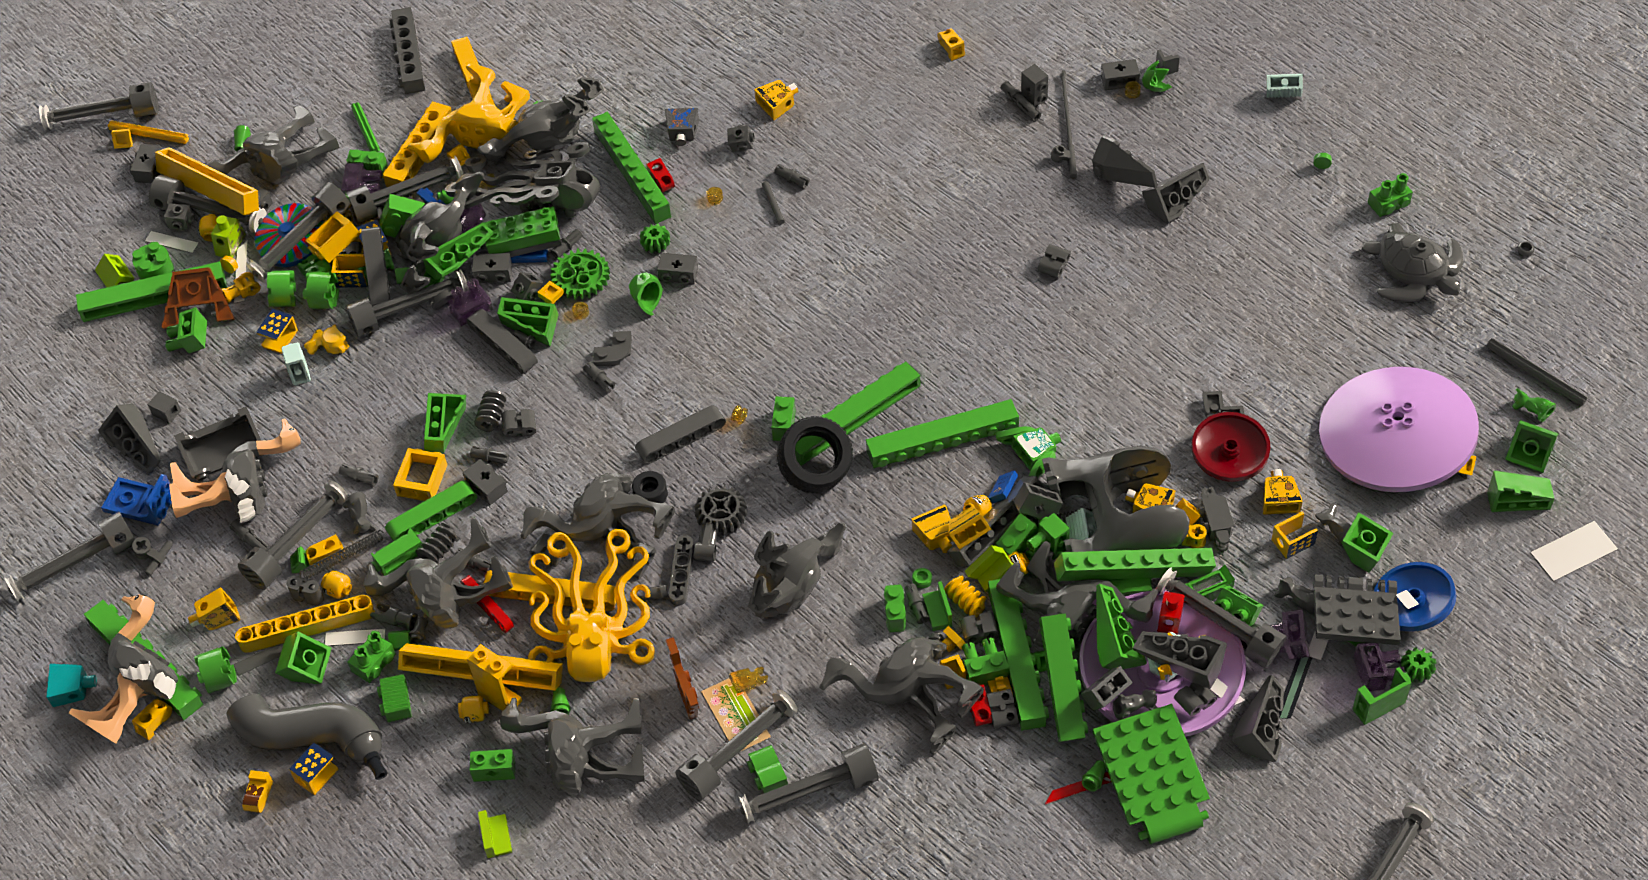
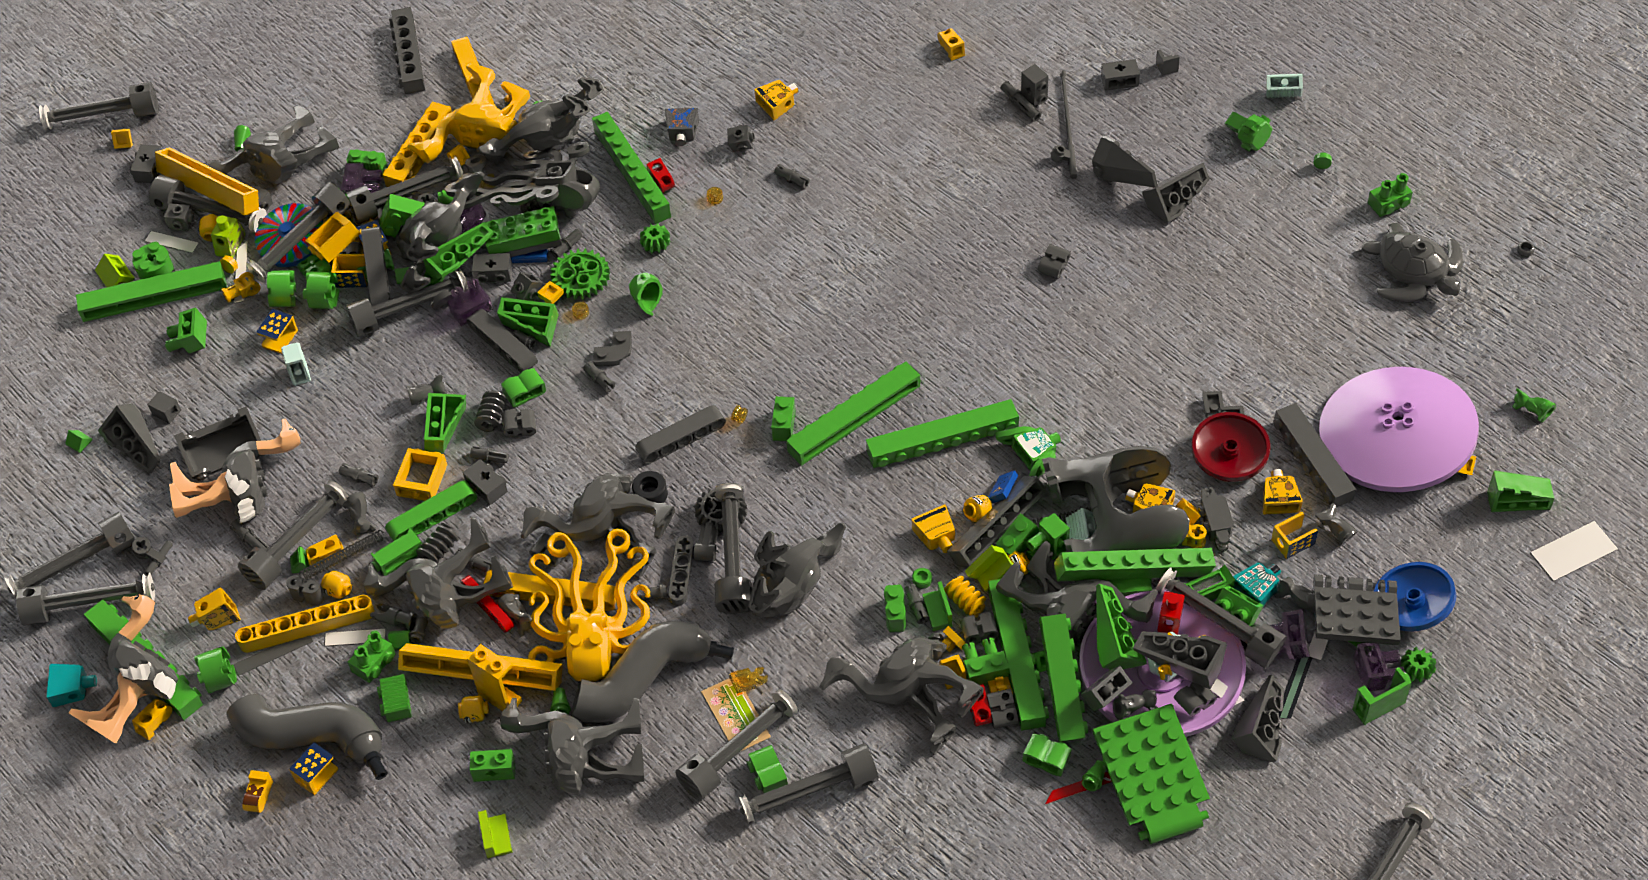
(35, 604): none -> dark grey piece
(77, 440): none -> bright green slope
(139, 500): blue bracket -> none
(150, 132): yellow axle -> none
(192, 289): dark orange wing -> none
(303, 659): bright green slope -> none
(330, 339): yellow animal -> none
(365, 127): bright green axle -> none
(421, 391): none -> dark grey animal
(426, 196): blue plate -> none
(514, 609): none -> dark grey animal
(523, 387): none -> bright green brick
(640, 667): none -> dark grey animal
(677, 268): dark grey brick -> none
(683, 681): dark orange wing -> none
(733, 591): none -> dark grey piece
(776, 210): dark grey bar -> none
(833, 435): black tyre -> none
(967, 527): yellow torso -> none
(1037, 501): dark grey brick -> none
(1047, 754): none -> bright green brick
(1129, 87): clear yellow bush -> none
(1153, 78): bright green piece -> none
(1251, 131): none -> bright green piece
(1258, 582): none -> torso
(1314, 455): none -> dark grey brick
(1365, 542): bright green slope -> none
(1407, 599): white sticker -> none
(1531, 446): bright green slope -> none
(1537, 372): dark grey axle -> none

